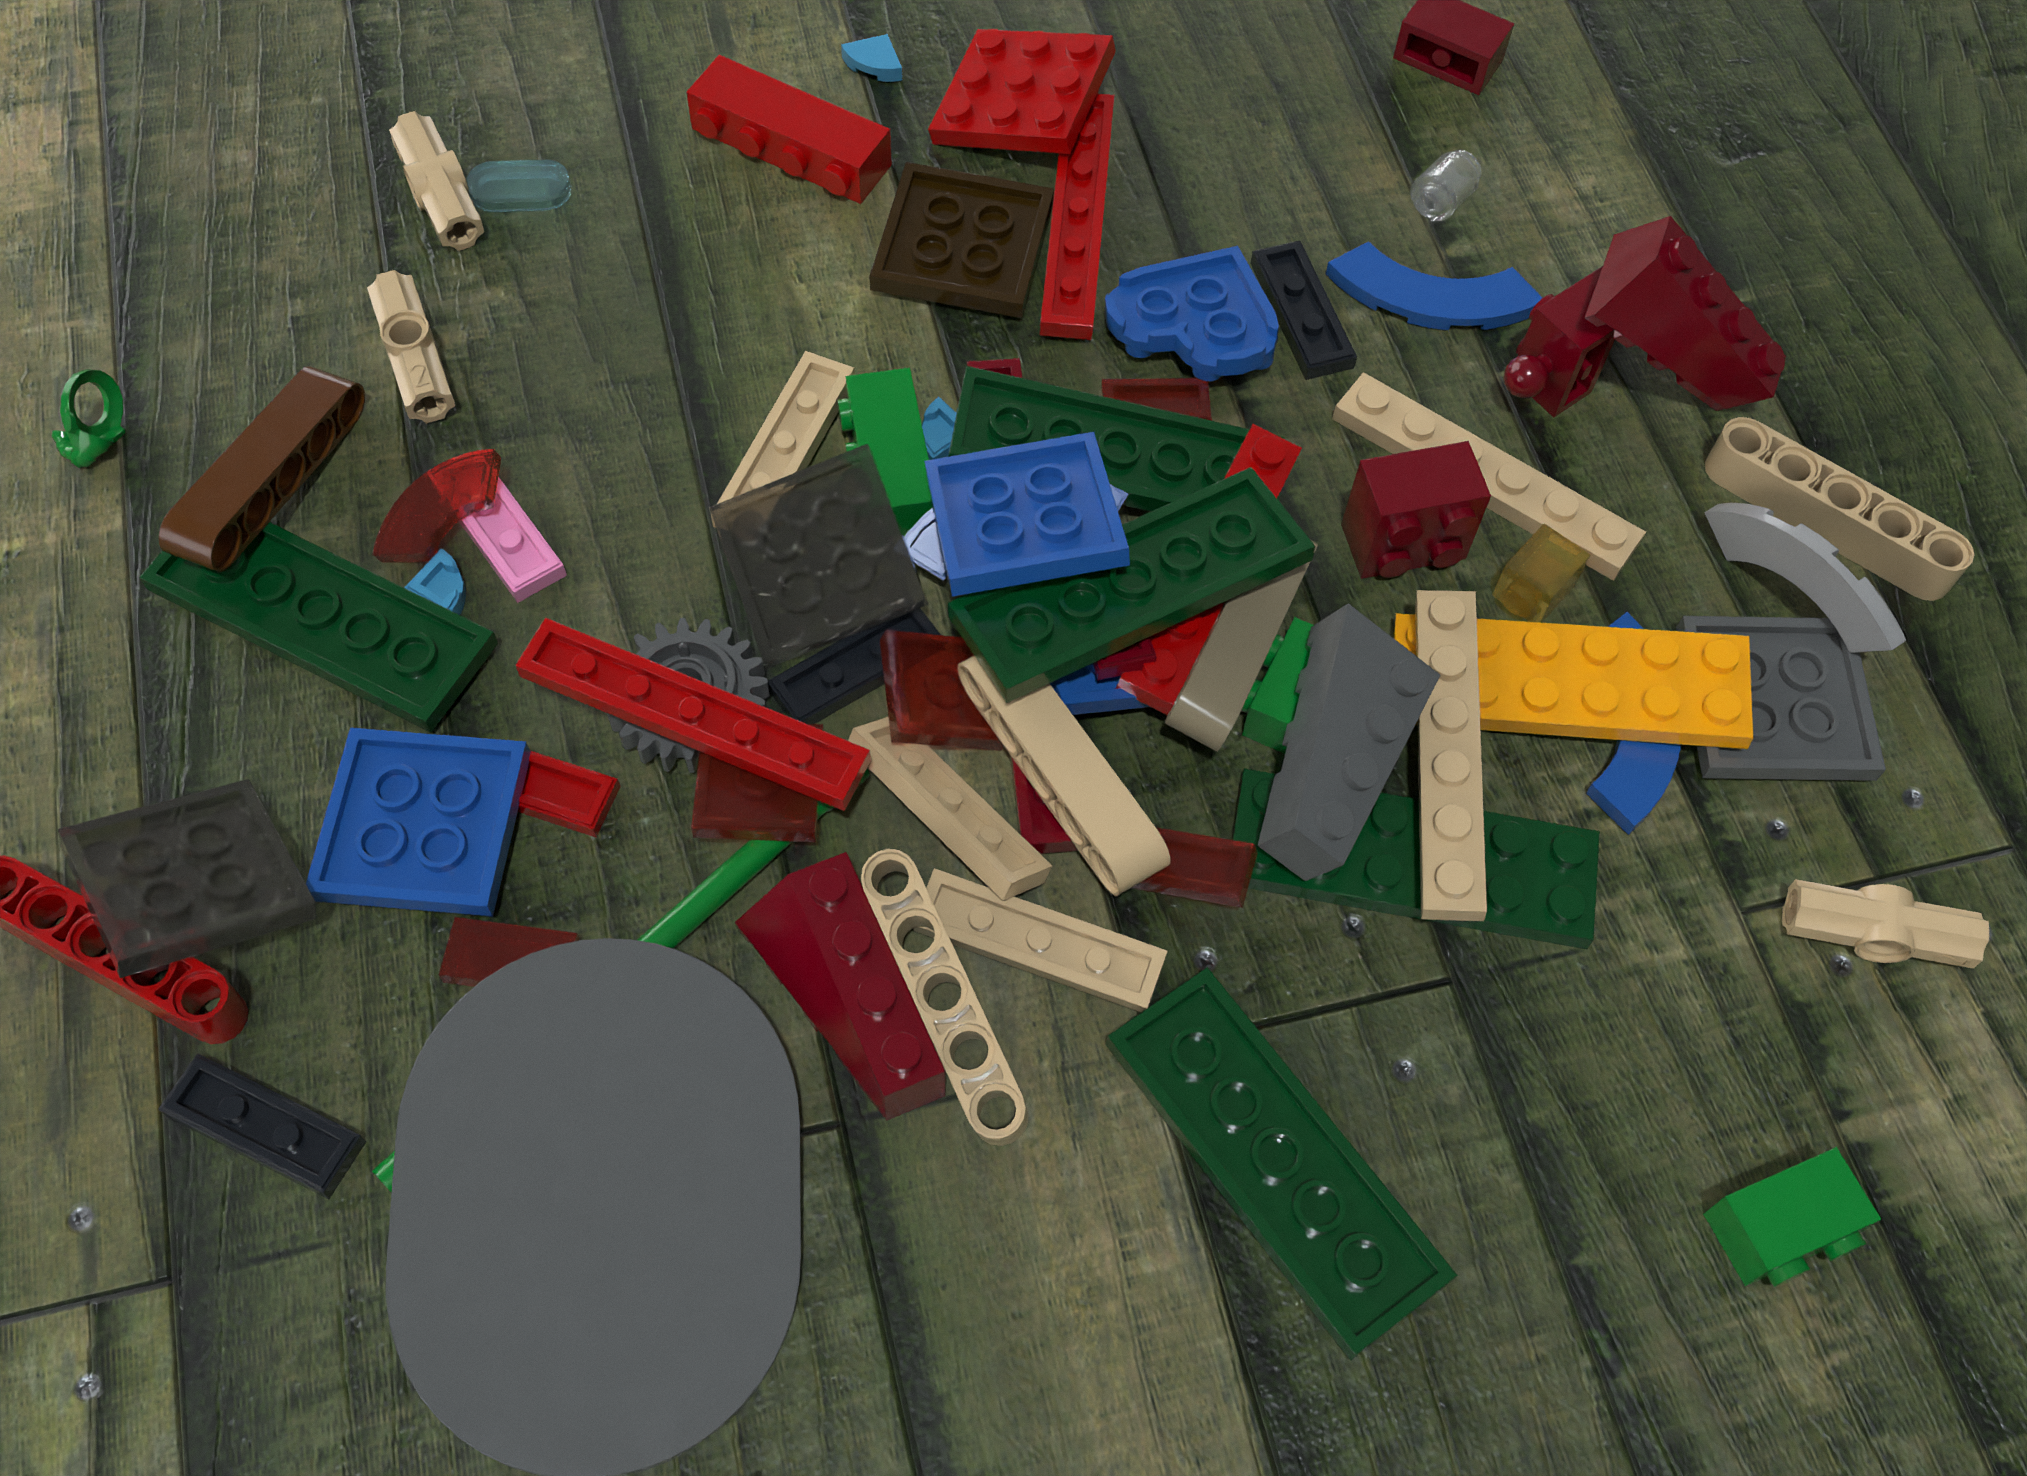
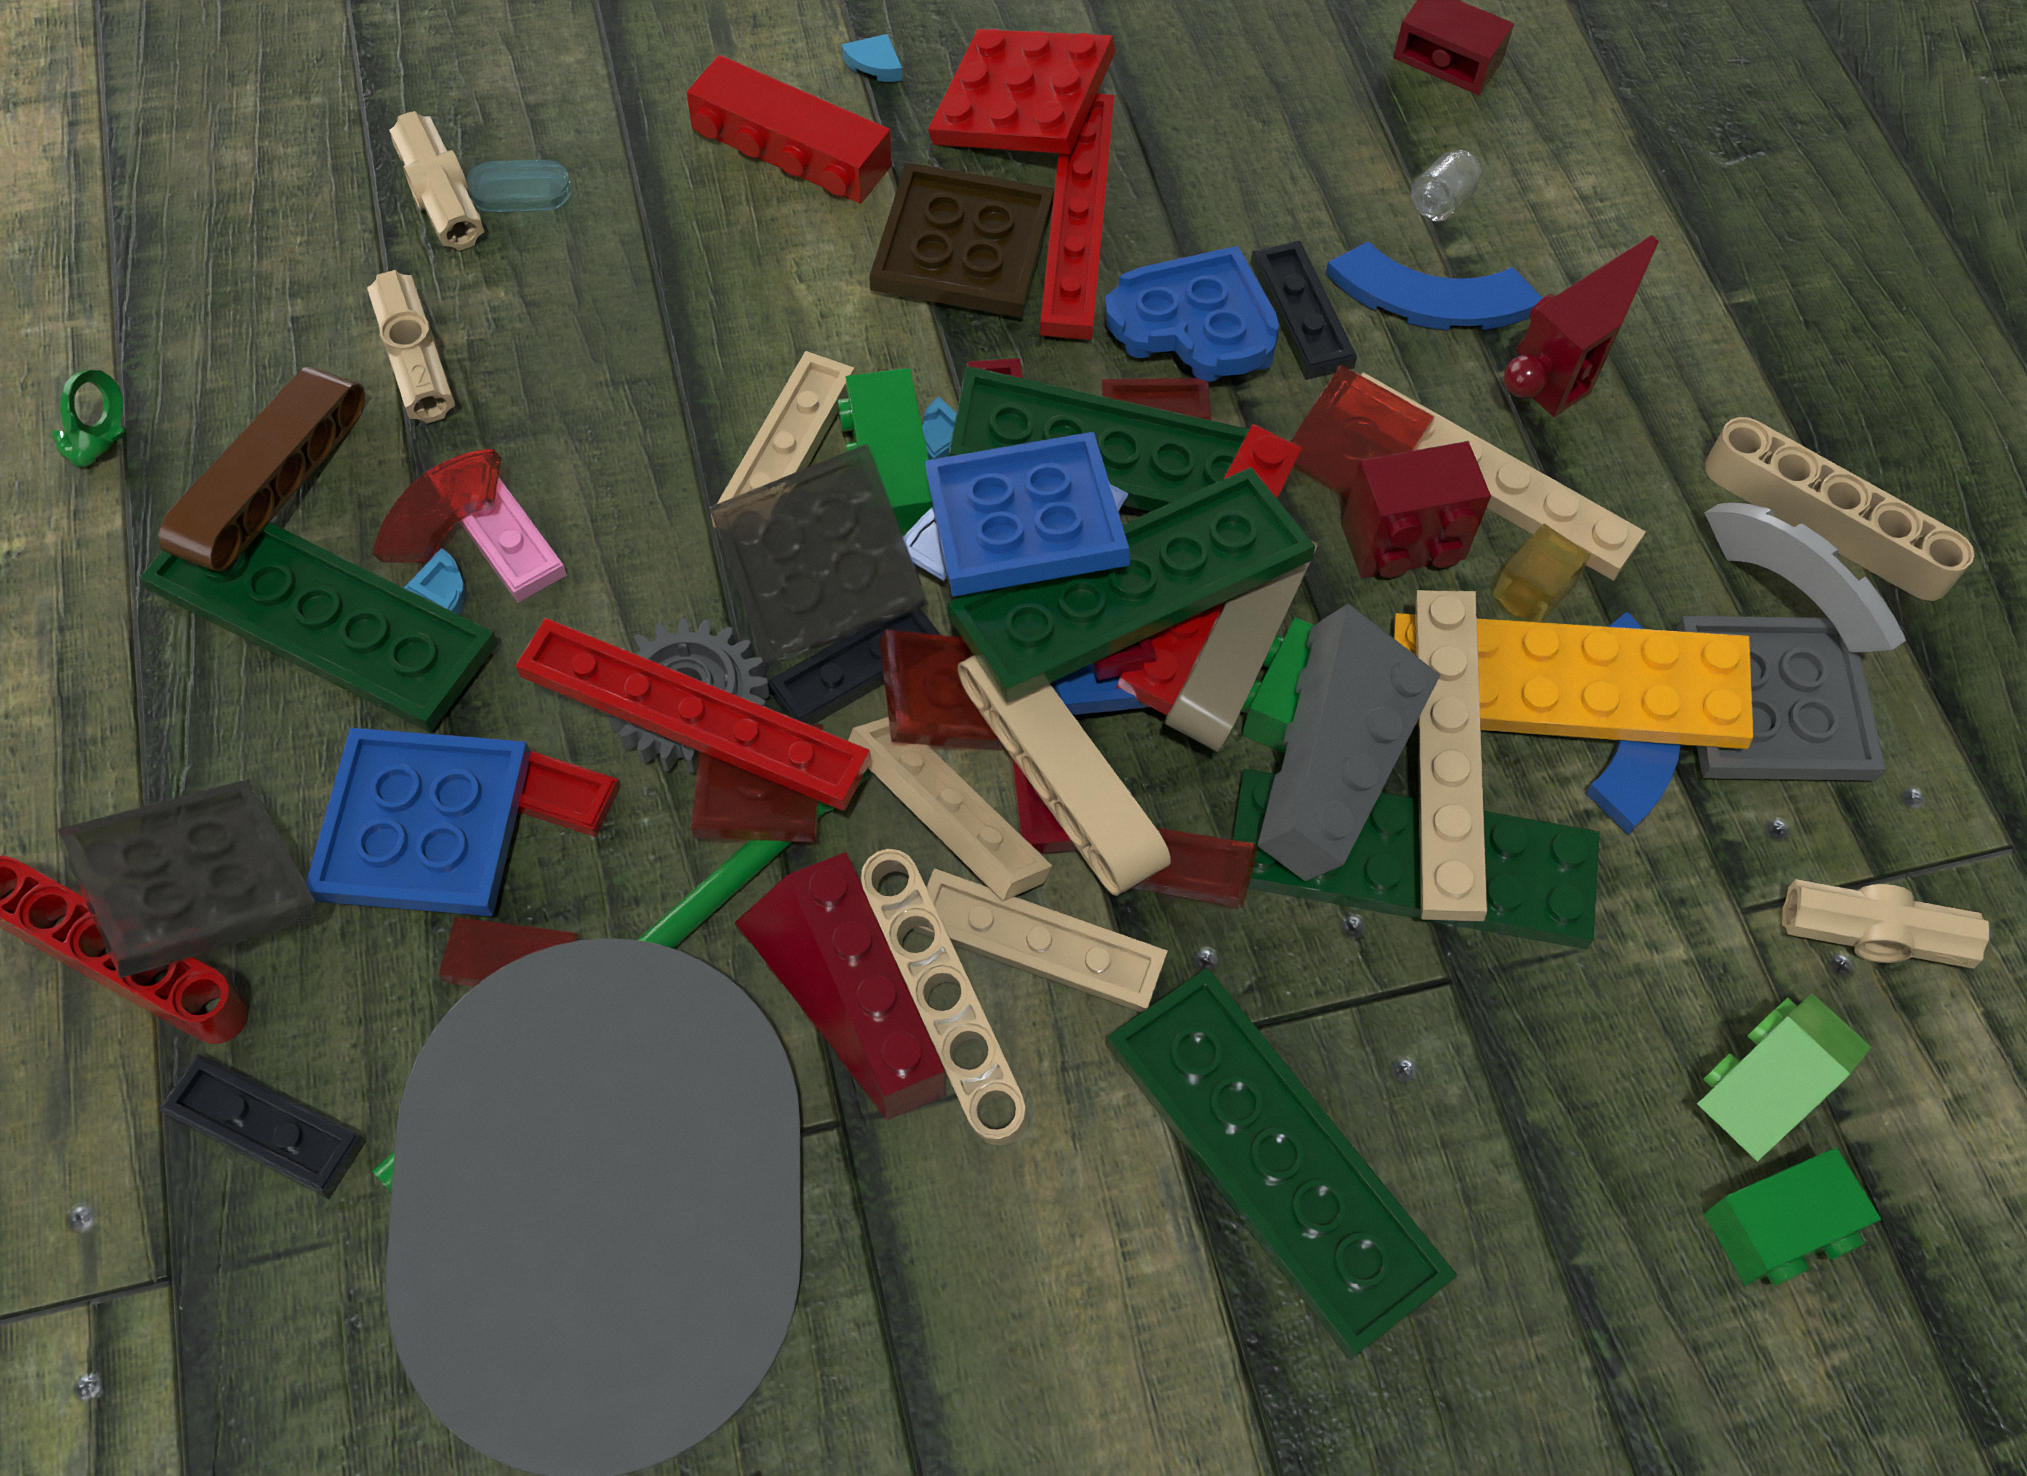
(1355, 423): none -> clear red tile
(1685, 316): dark red wedge -> none
(1793, 1068): none -> bright green brick

